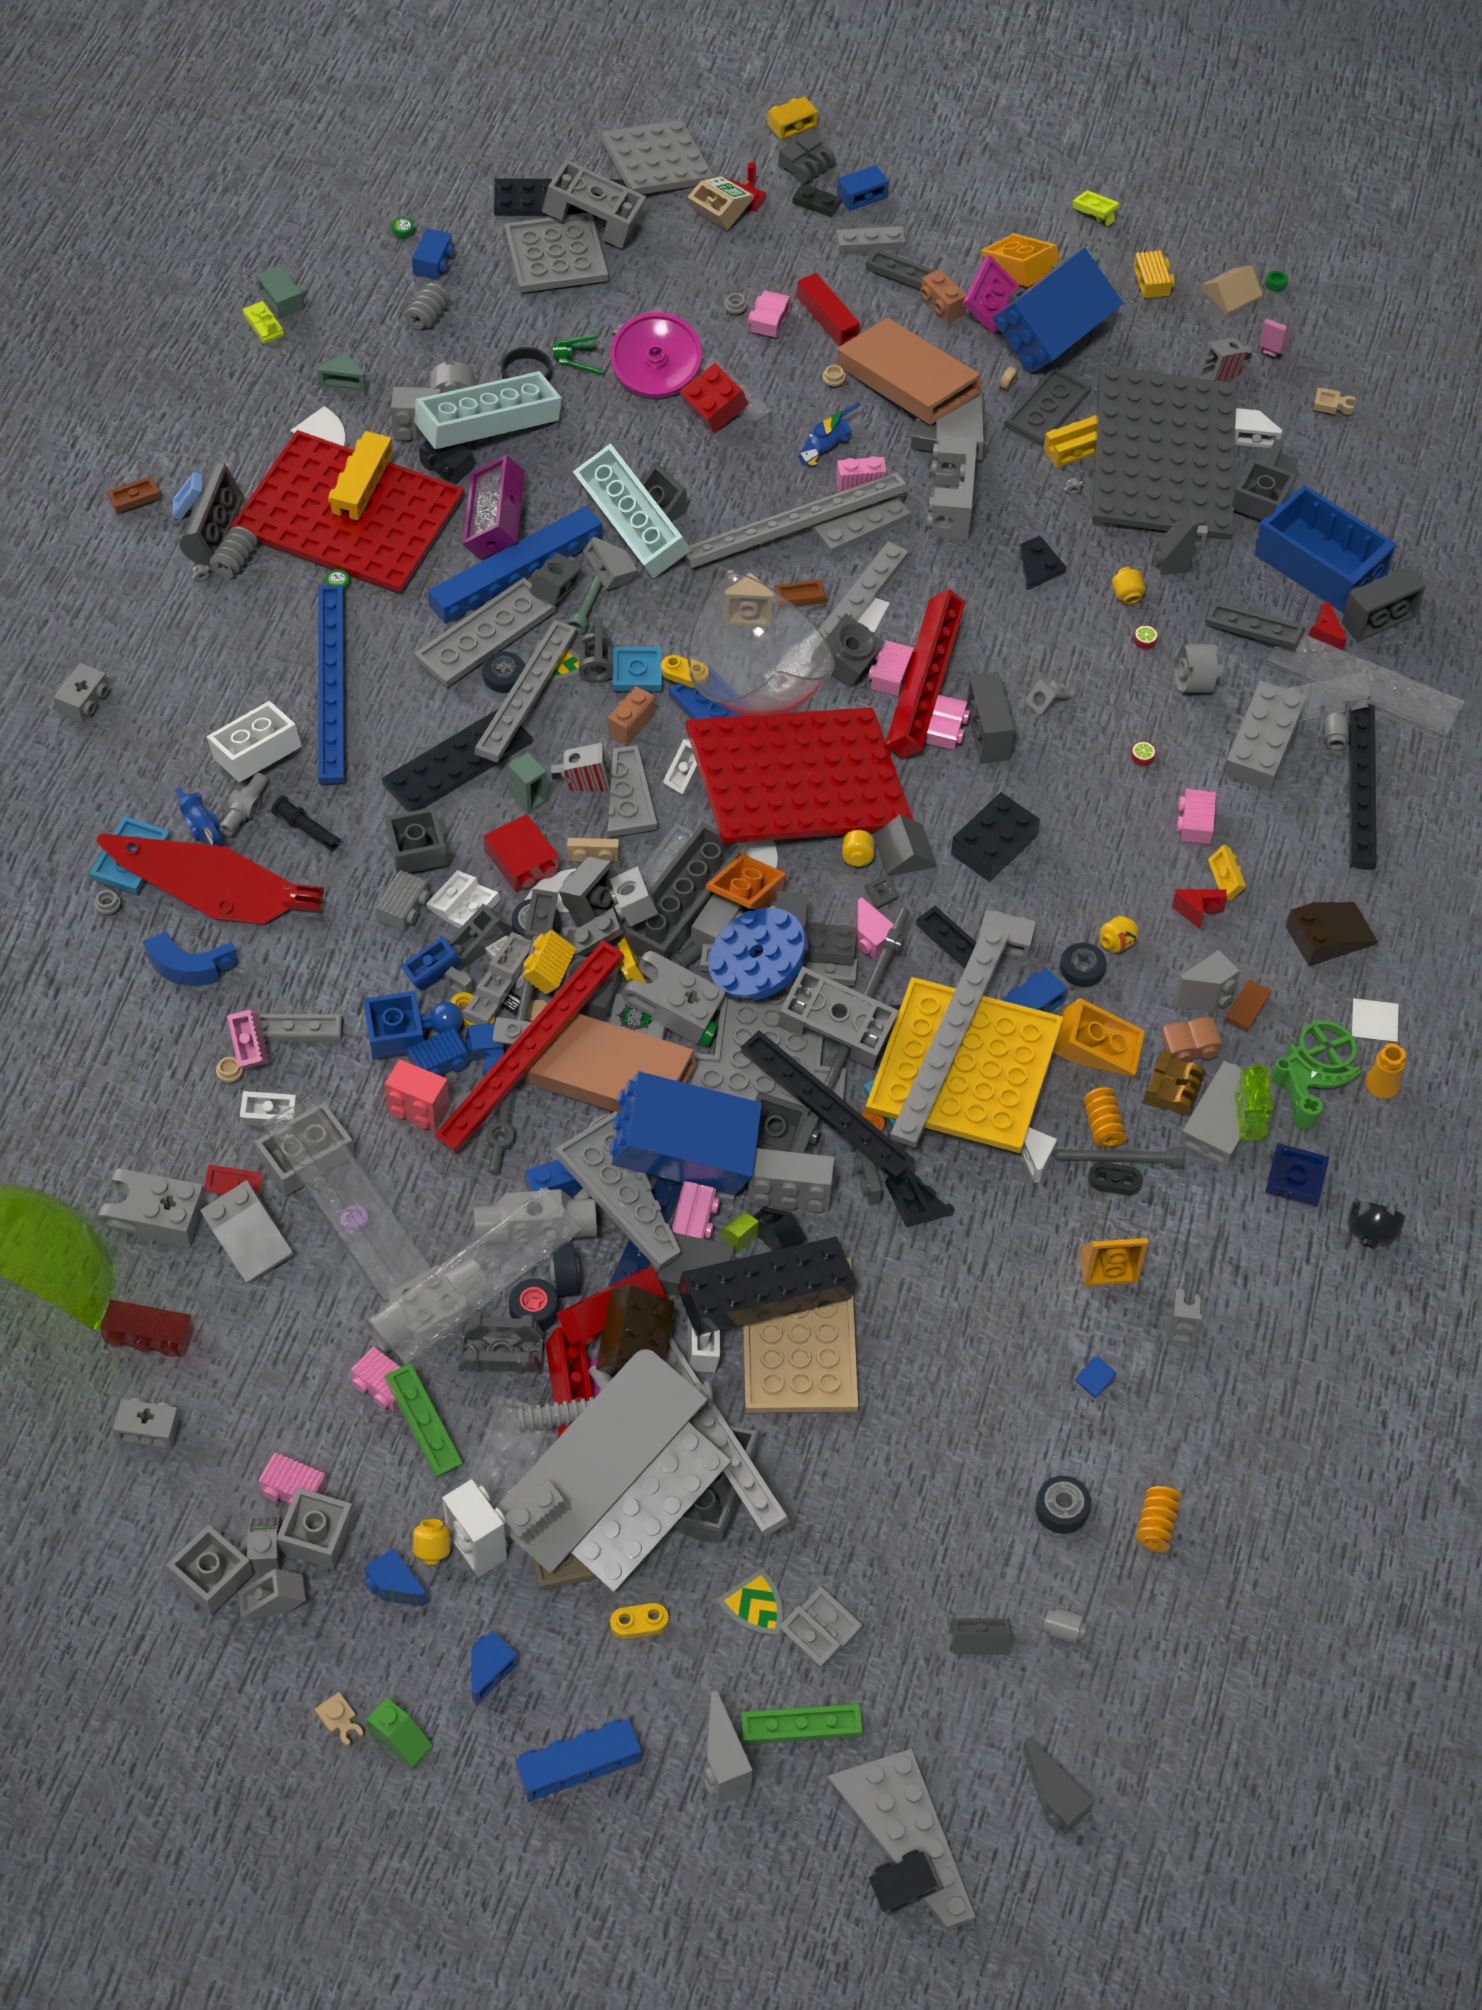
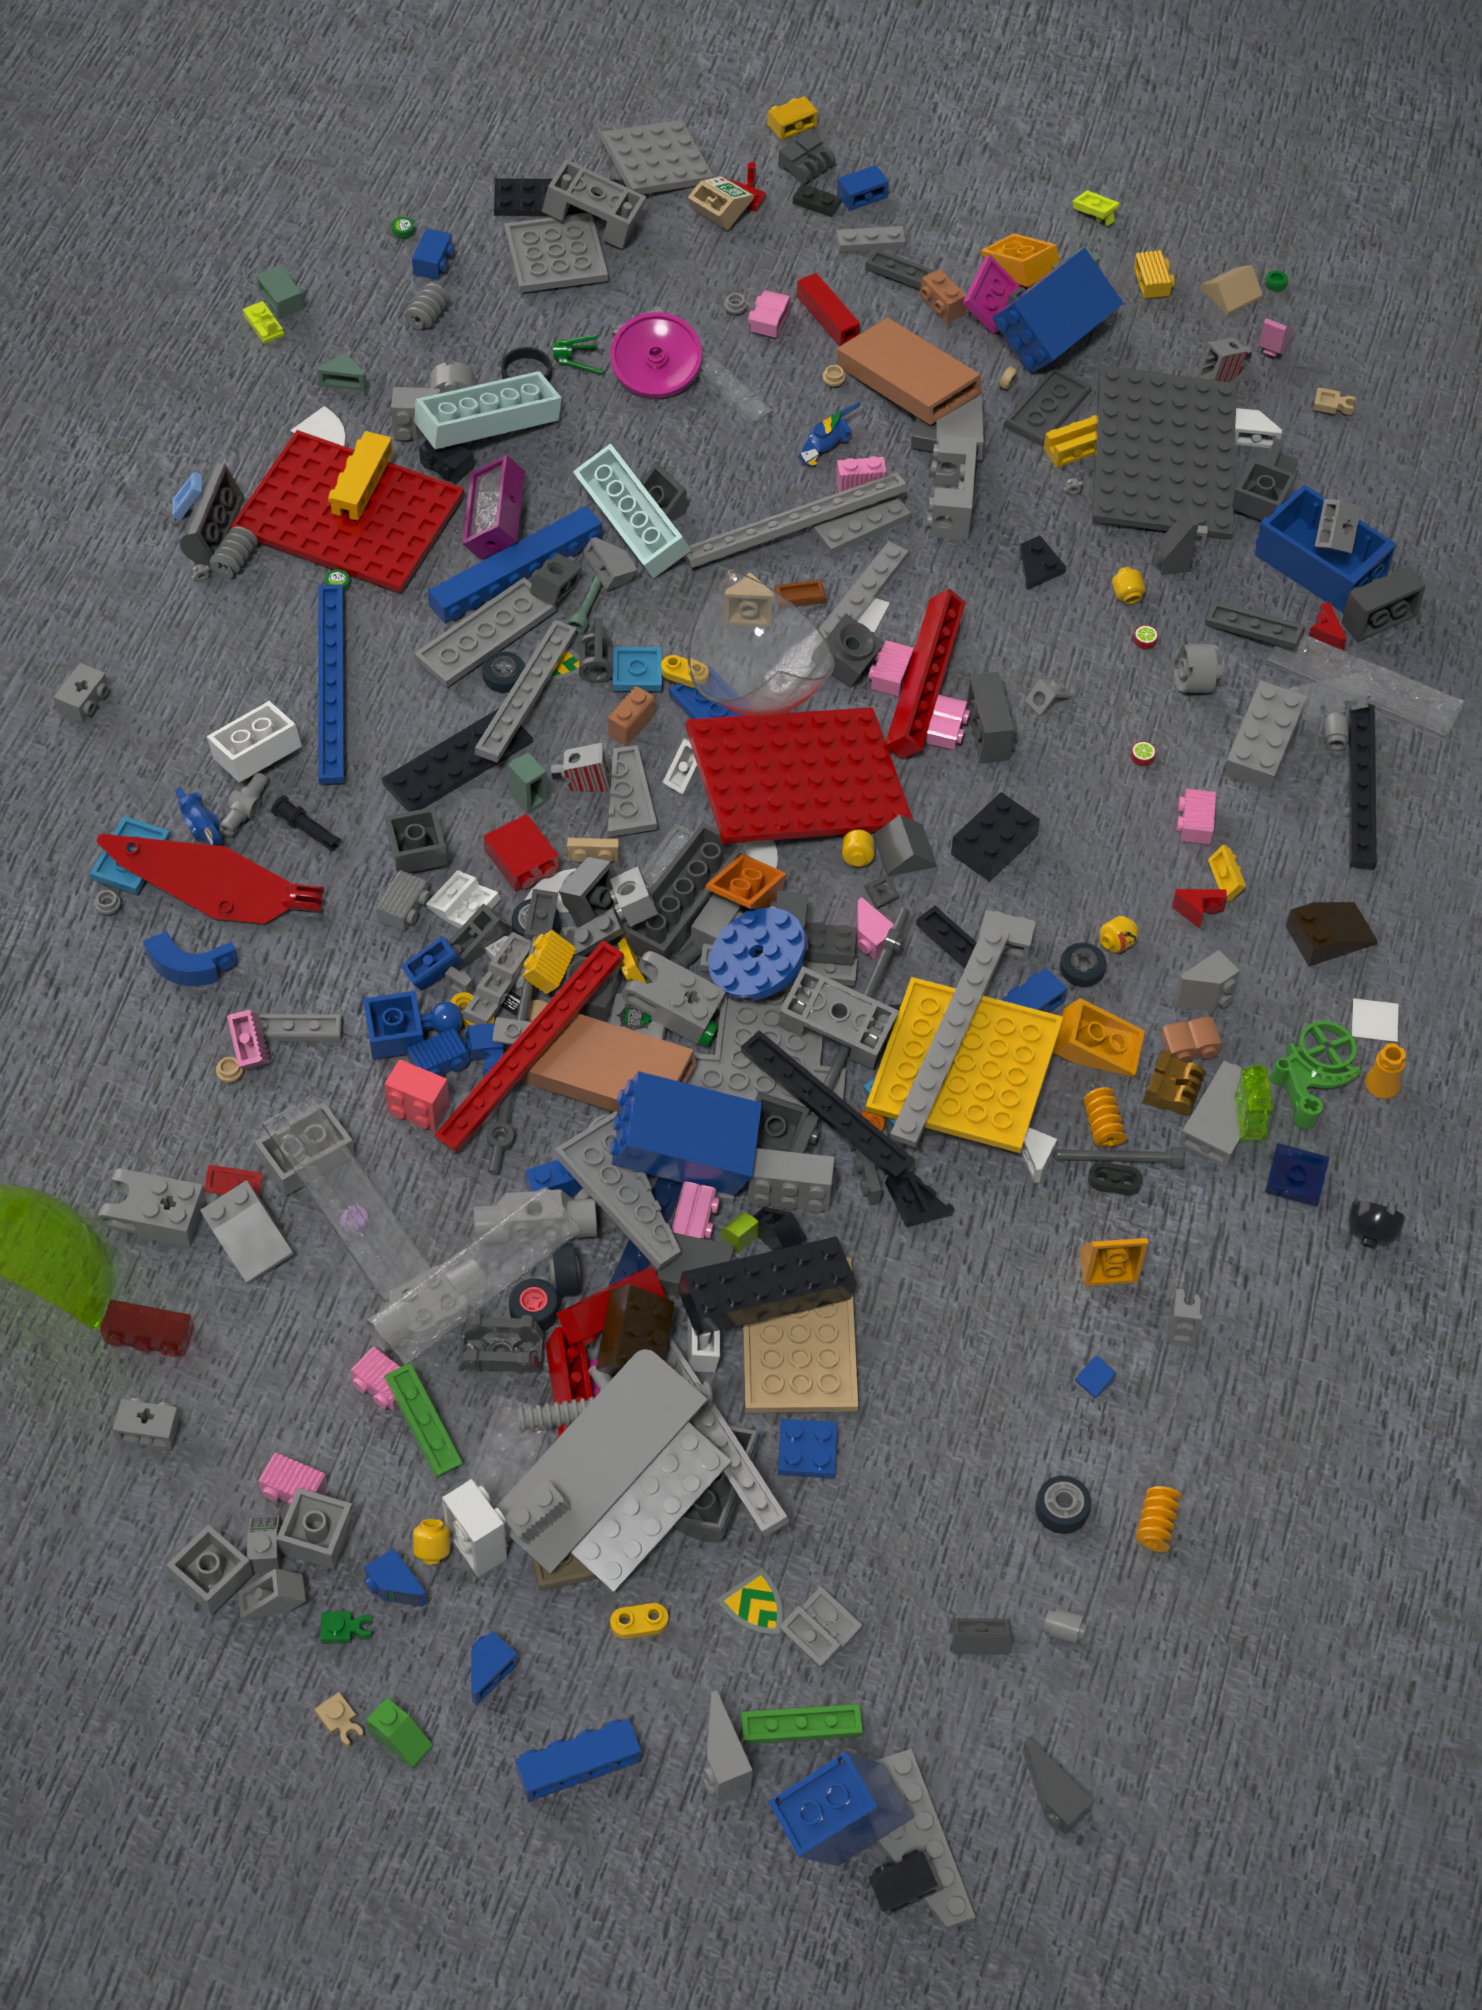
(133, 494): dark orange plate -> none
(260, 1106): white brick -> none
(339, 1627): none -> green plate
(714, 397): red brick -> none
(807, 1448): none -> blue plate
(840, 1809): none -> blue container
(1247, 1005): dark orange tile -> none
(1338, 526): none -> light grey brick

